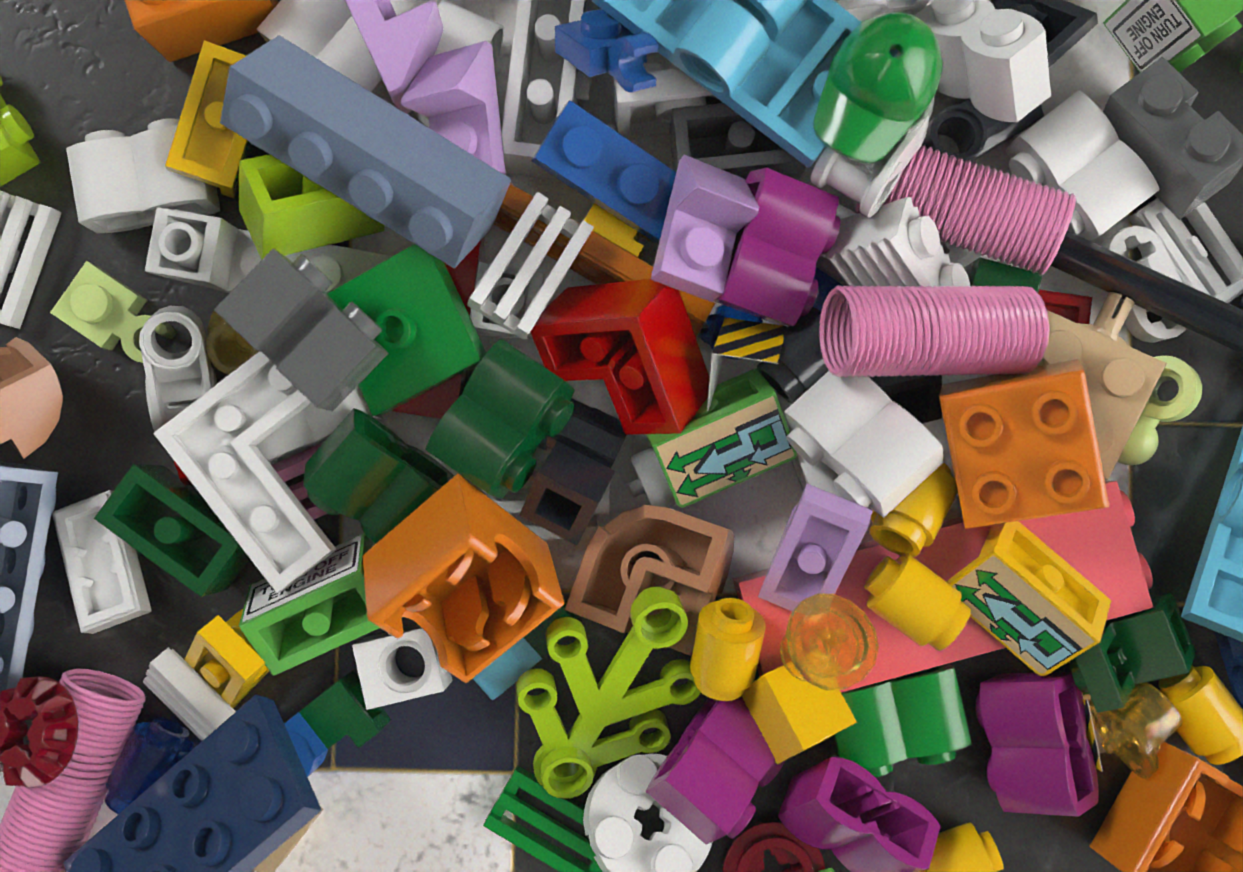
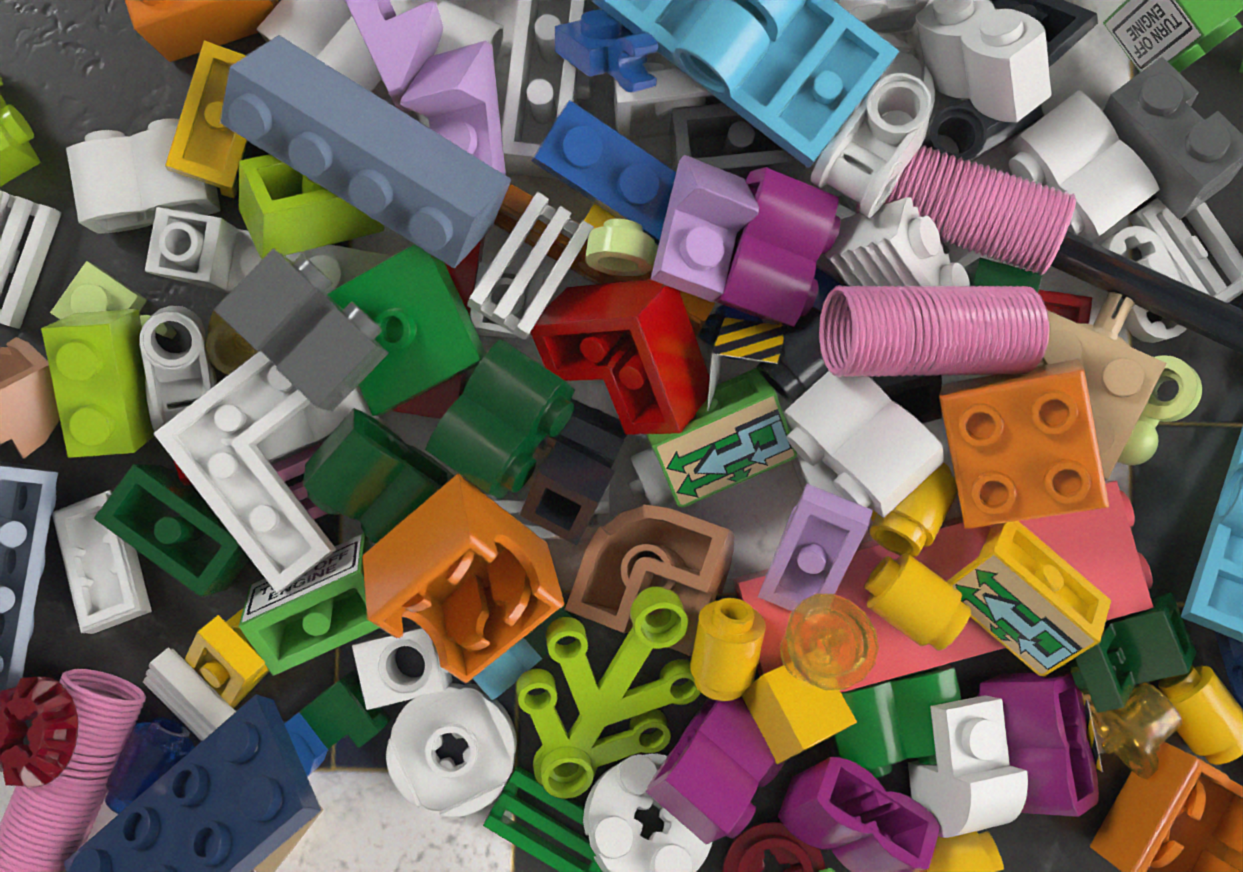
(99, 382): none -> lime brick
(439, 783): none -> white plate
(621, 248): none -> yellowish green plate
(877, 97): green cap -> none
(972, 778): none -> white brick

